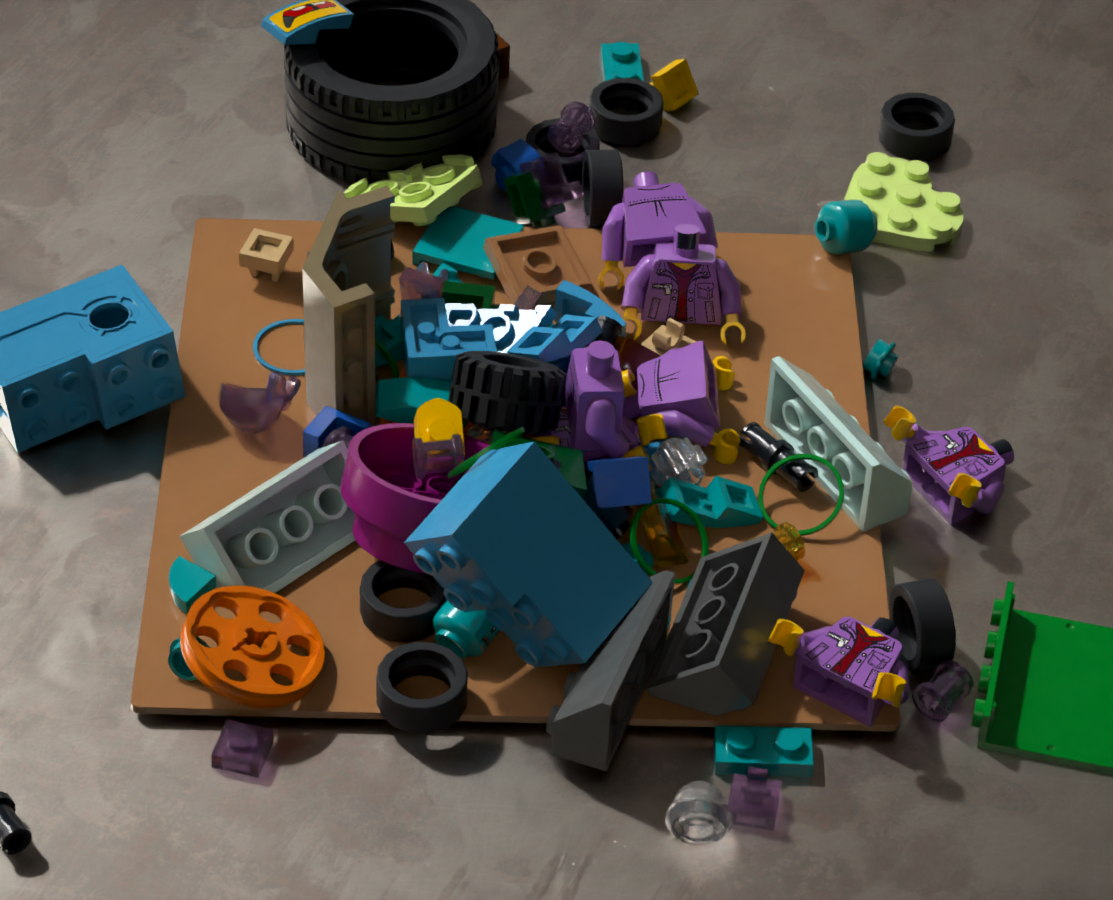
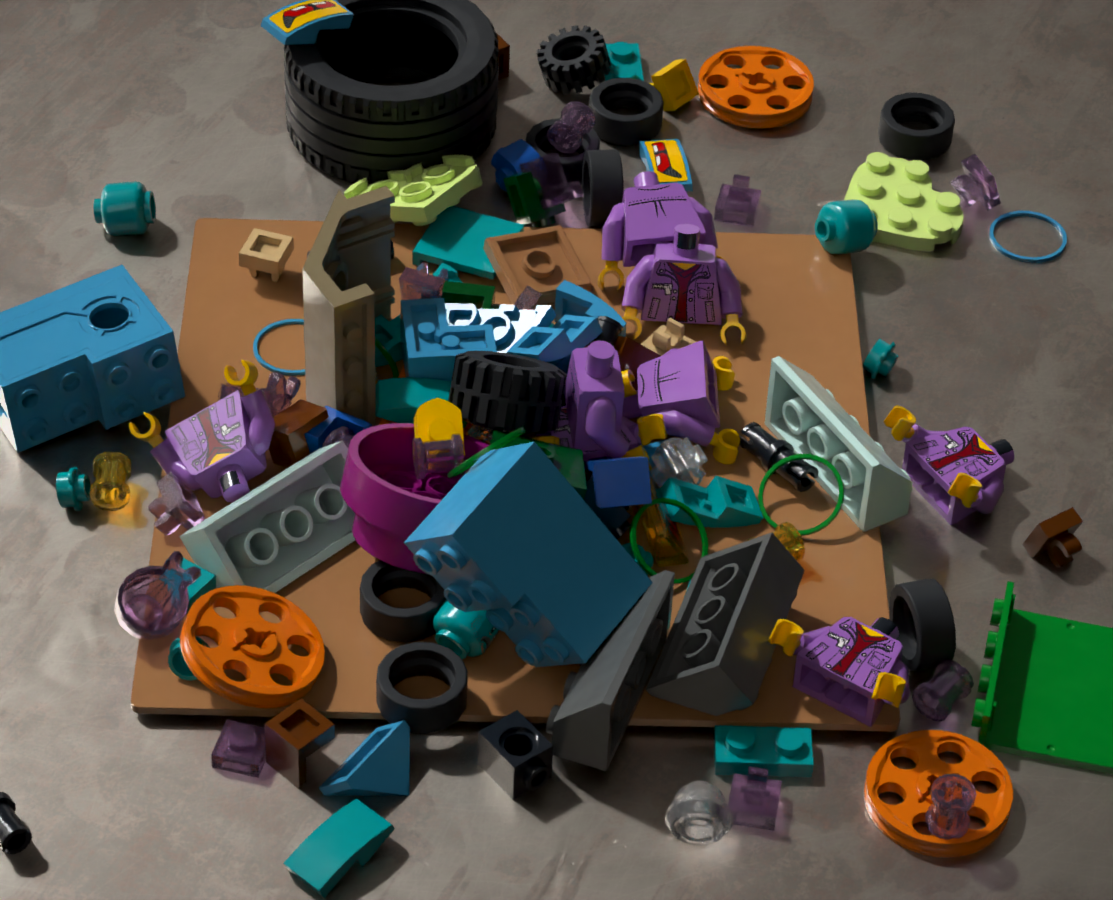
(72, 488): none -> teal plate
(110, 485): none -> clear yellow bush
(125, 208): none -> teal head
(155, 598): none -> piece
(176, 506): none -> tile
(219, 444): none -> medium lavender torso
(288, 439): none -> reddish brown panel
(294, 737): none -> reddish brown panel
(337, 844): none -> teal slope
(376, 766): none -> dark azure slope
(515, 754): none -> black brick
(573, 59): none -> black tyre
(667, 161): none -> slope
(737, 202): none -> clear purple tile
(755, 86): none -> orange wedge
(915, 784): none -> orange wedge
(951, 800): none -> bush
(976, 184): none -> clear purple tile
(1030, 214): none -> dark azure piece
(1056, 537): none -> reddish brown tile

